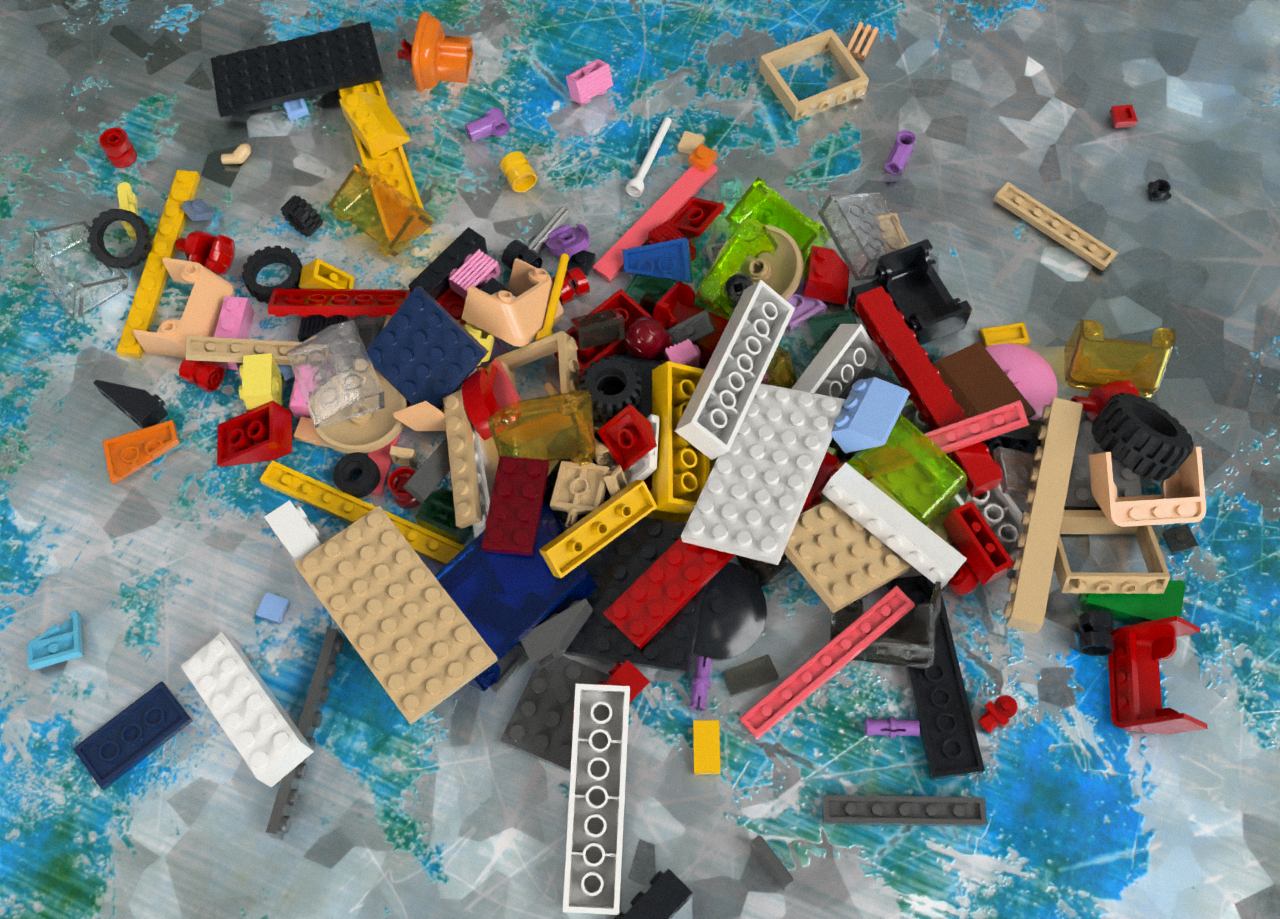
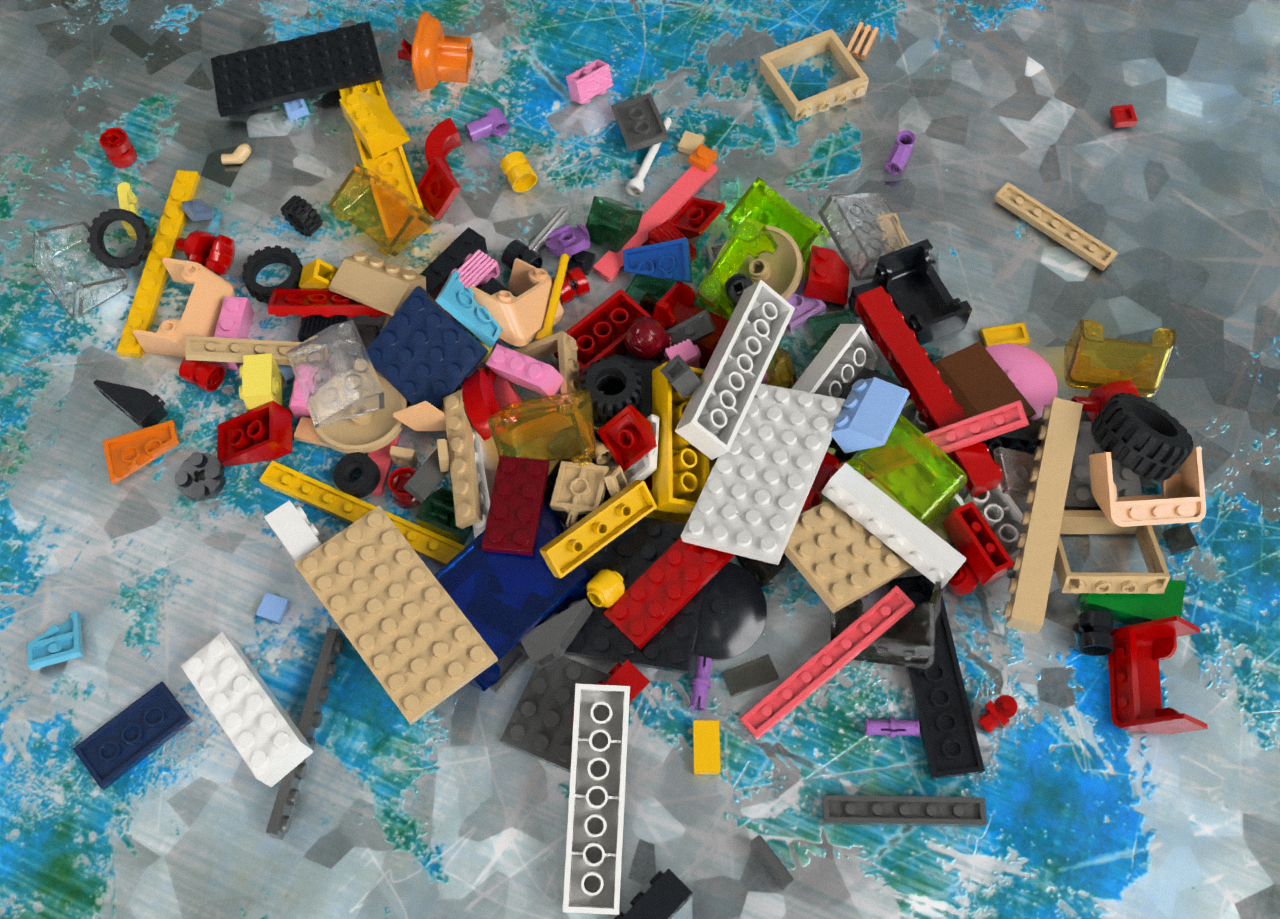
(190, 470): none -> black plate
(375, 282): none -> tan slope
(437, 188): none -> red plate
(442, 141): none -> red arch
(443, 455): none -> tan tile
(463, 307): none -> medium azure wing
(524, 371): none -> bright pink brick
(598, 328): clear smoke slope -> none
(605, 588): none -> yellow head
(612, 223): none -> clear green slope
(640, 122): none -> dark grey plate
(681, 376): none -> dark grey panel
(1159, 190): black plate -> none

